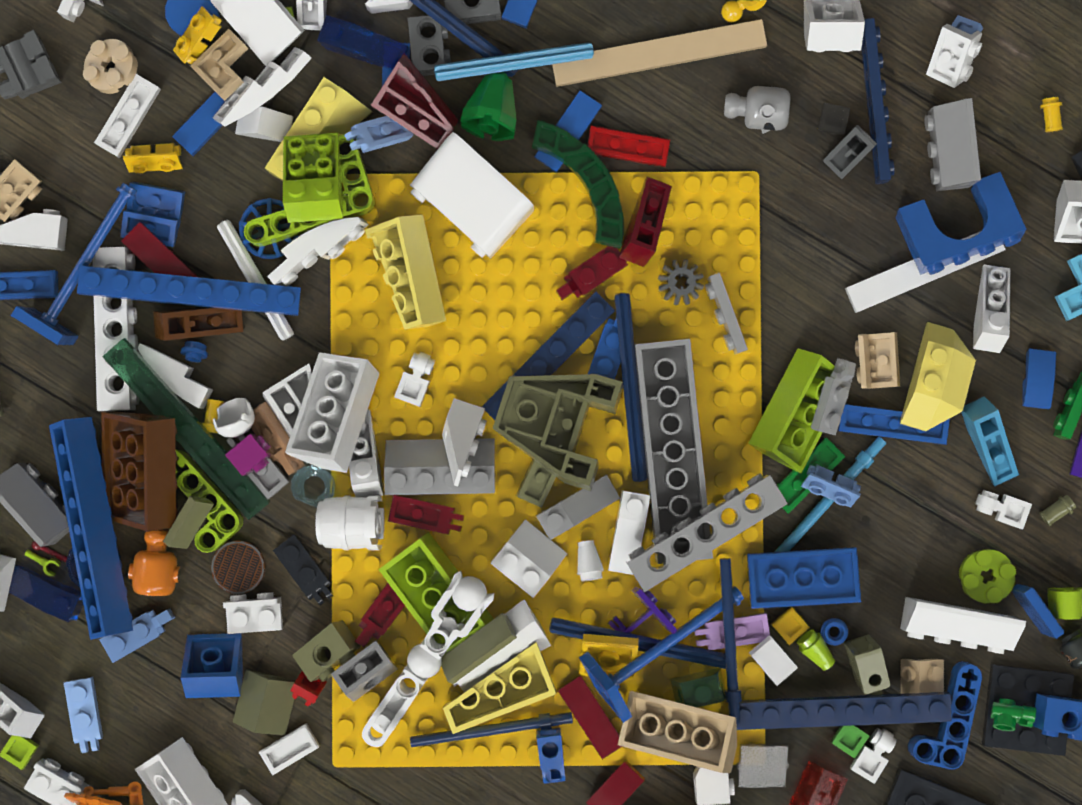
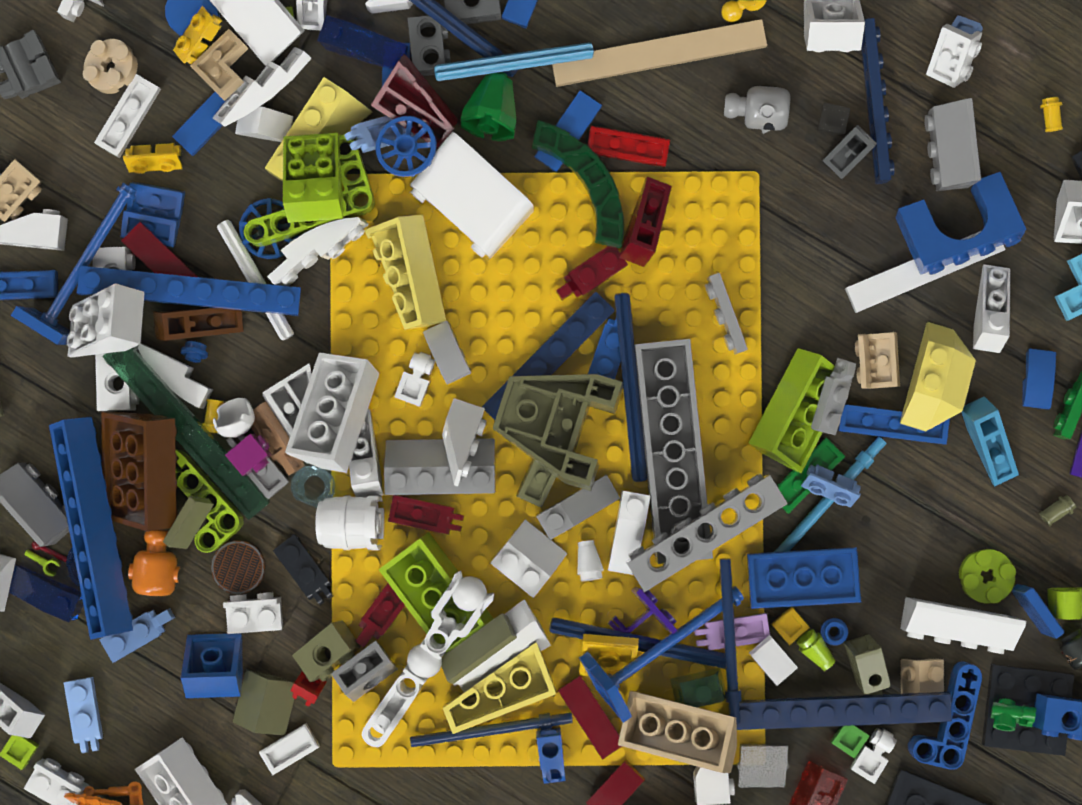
(106, 322): none -> white slope
(406, 146): none -> blue wheel
(447, 352): none -> light grey slope
(671, 281): dark grey gear -> none
(1010, 510): white plate -> none

